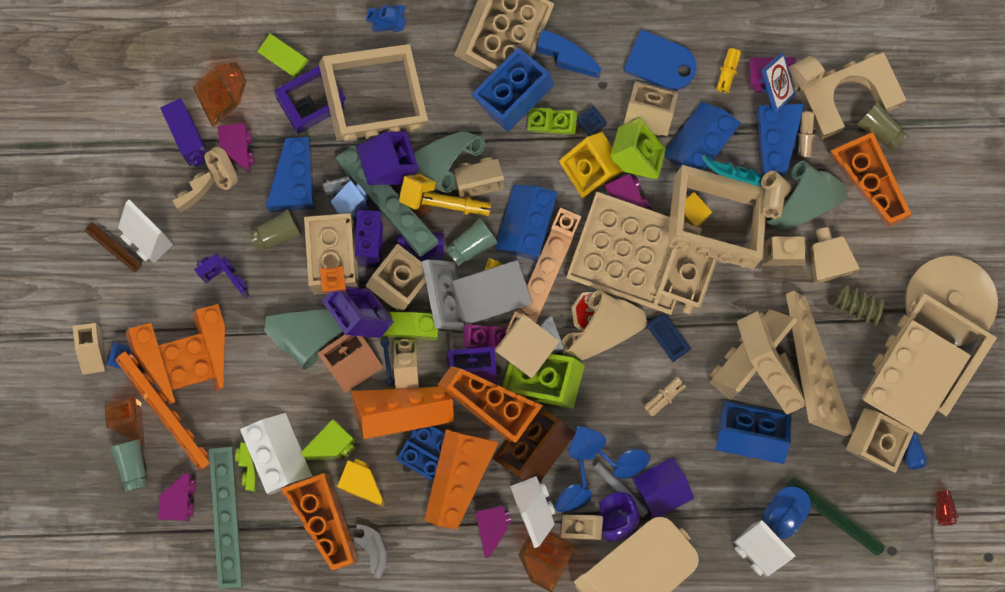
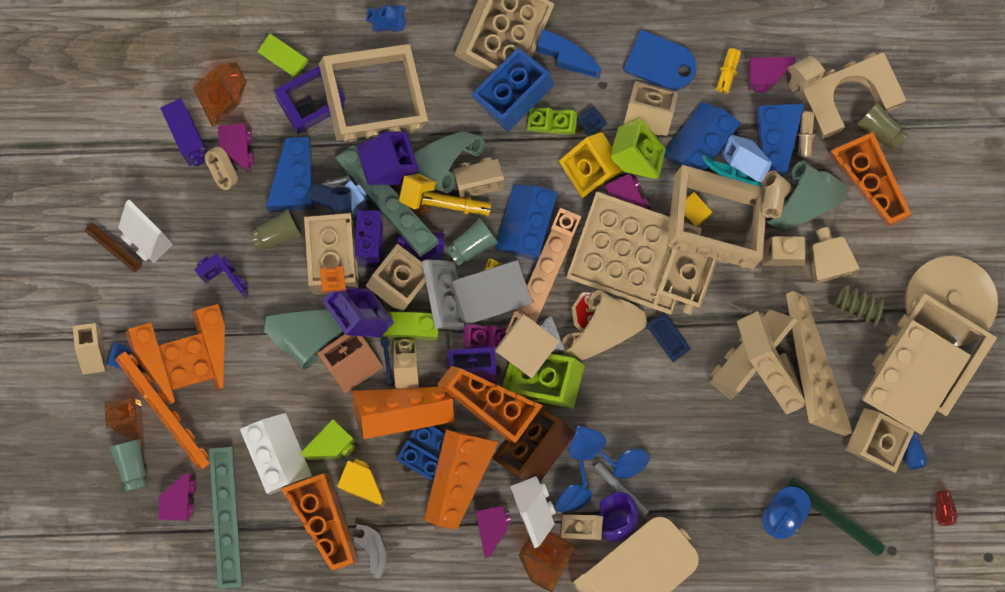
(200, 184): tan slope -> none
(249, 478): lime slope -> none
(336, 199): none -> dark blue piece
(663, 488): dark purple slope -> none
(664, 396): tan axle -> none
(746, 157): none -> light blue slope
(754, 432): blue slope -> none
(762, 549): white slope -> none
(778, 82): piece -> none

